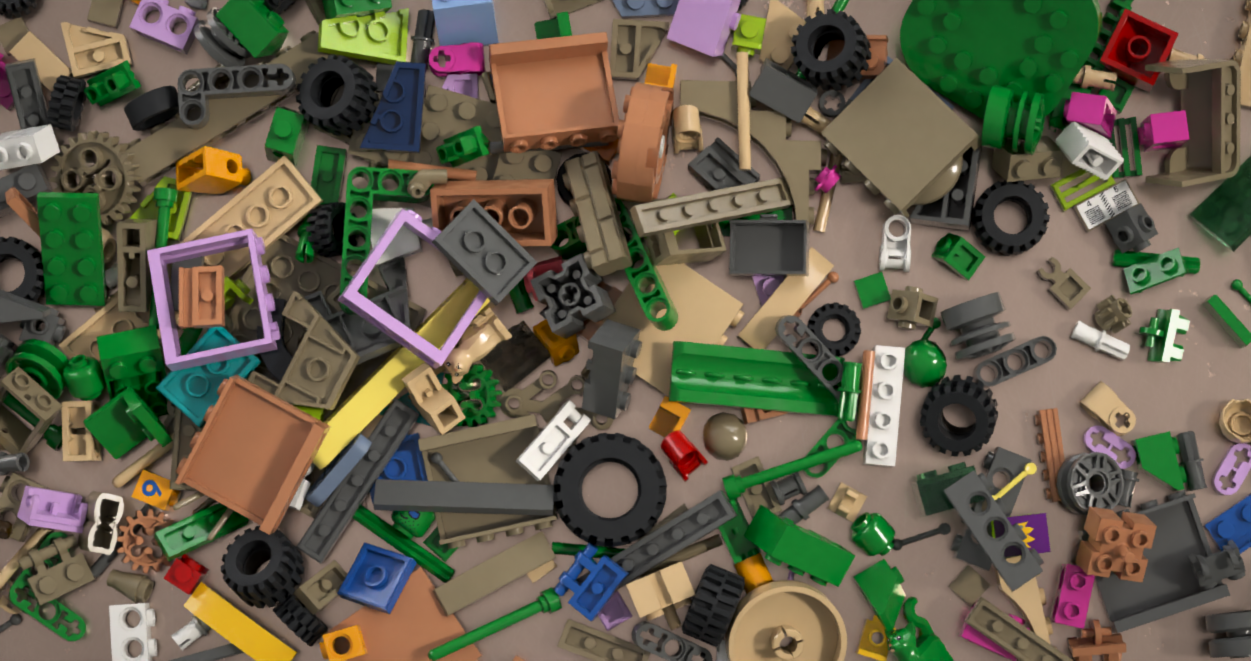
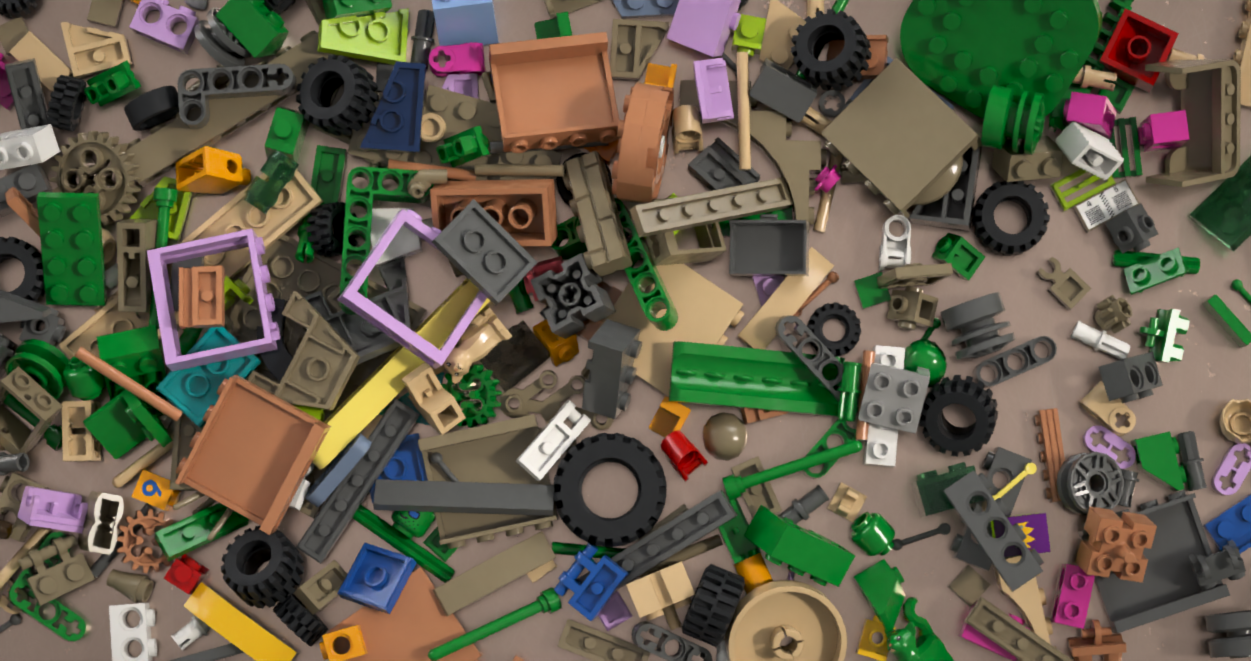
(128, 384): none -> nougat bar
(265, 193): none -> clear green hinge
(433, 128): none -> tan tile
(519, 170): none -> dark tan bar
(713, 90): none -> lavender hinge
(788, 487): dark grey bush -> none
(894, 397): none -> light grey bracket
(914, 275): none -> dark tan plate
(1131, 378): none -> dark grey brick

